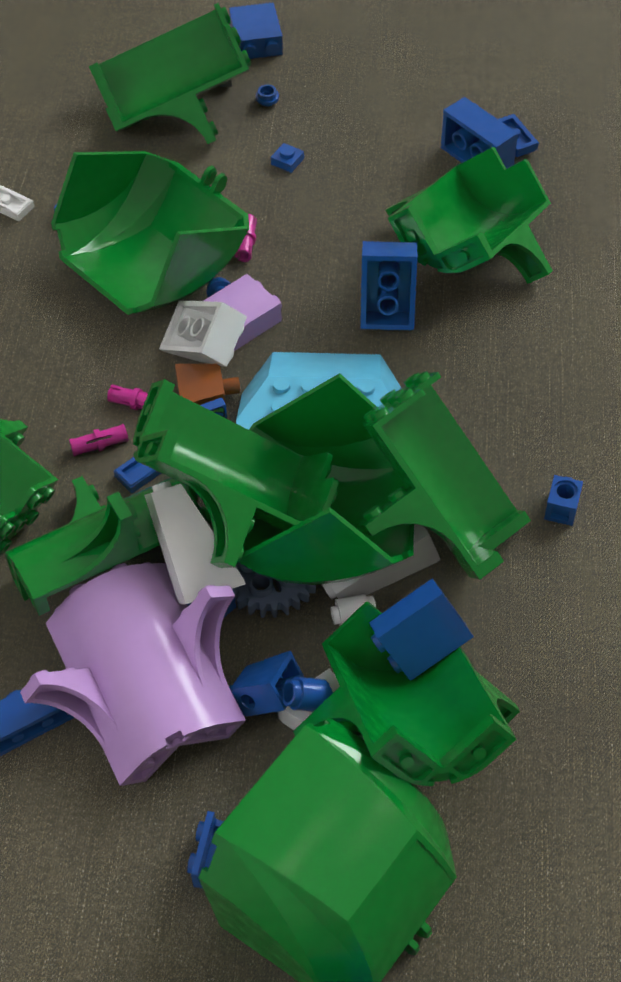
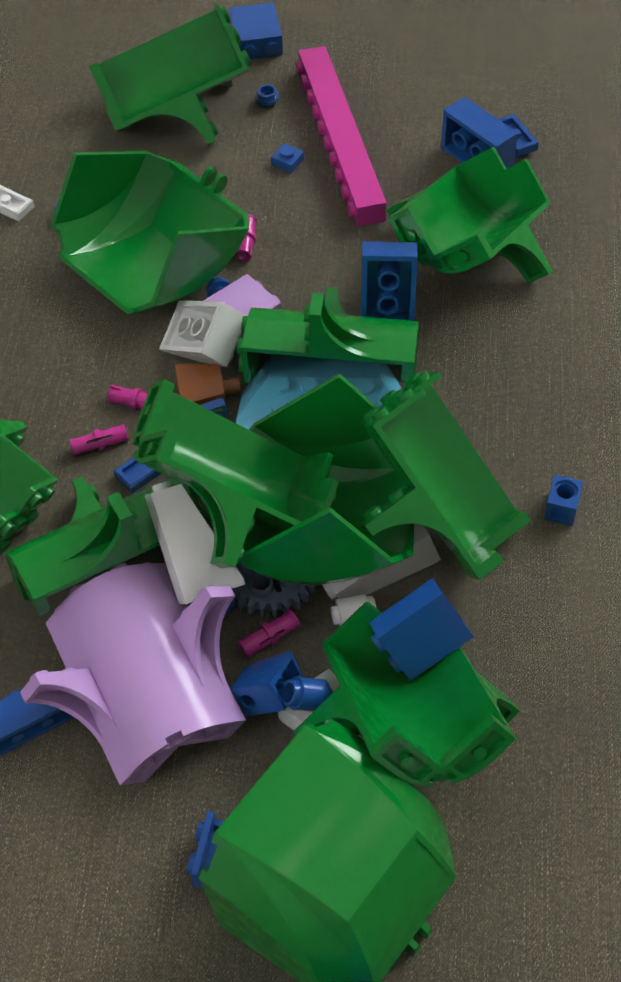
(268, 633): none -> dark pink pin
(326, 333): none -> green cylinder
(341, 137): none -> dark pink brick

